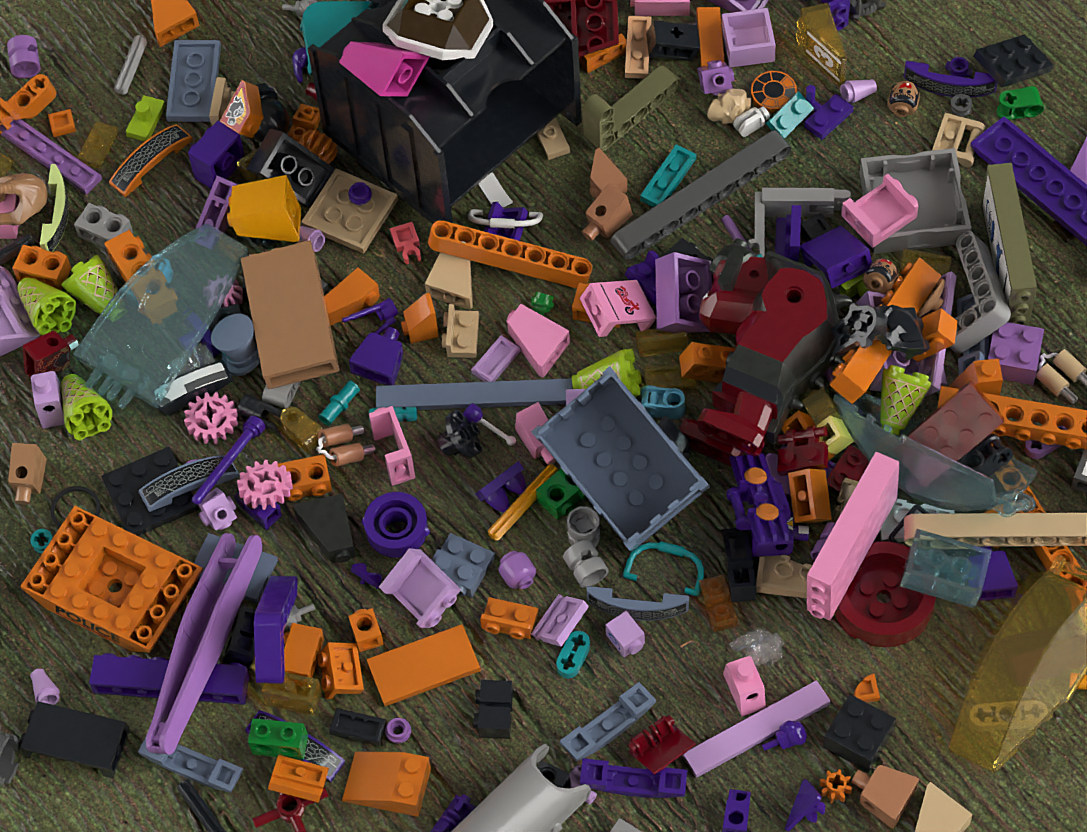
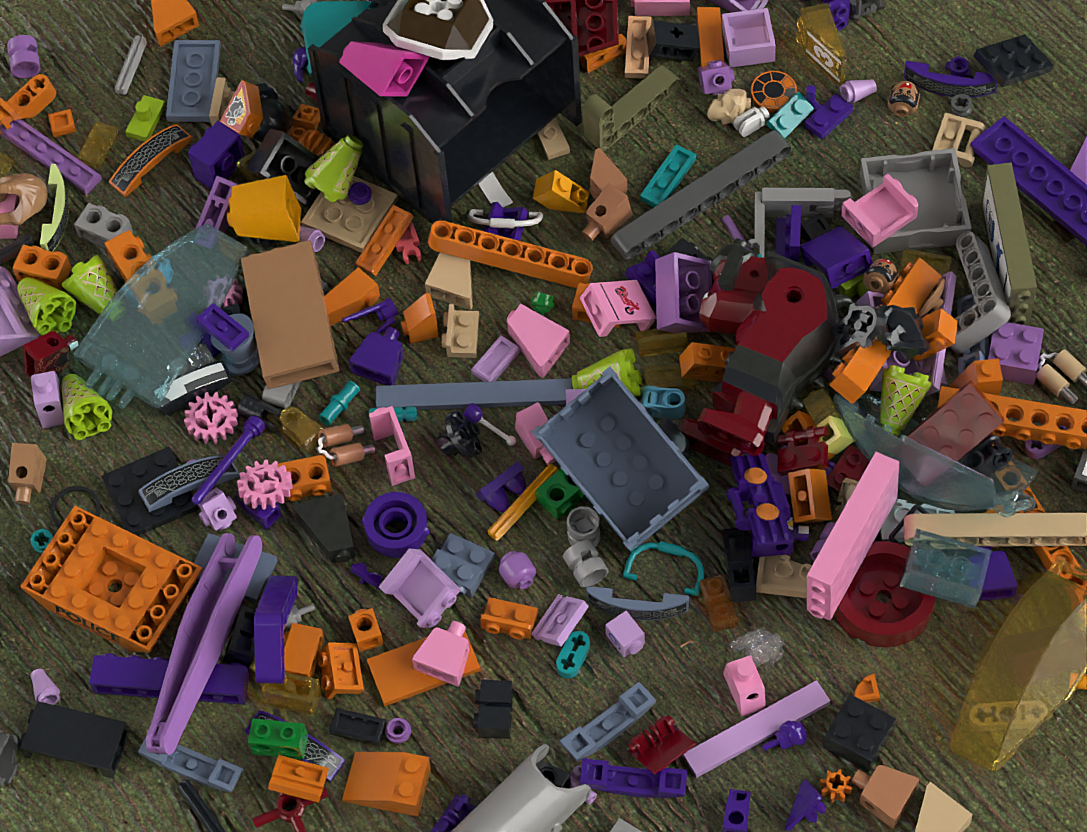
(222, 327): none -> dark purple plate
(335, 169): none -> lime cone
(384, 240): none -> orange tile
(444, 654): none -> bright pink torso
(560, 193): none -> light orange slope
(1021, 102): green piece -> none

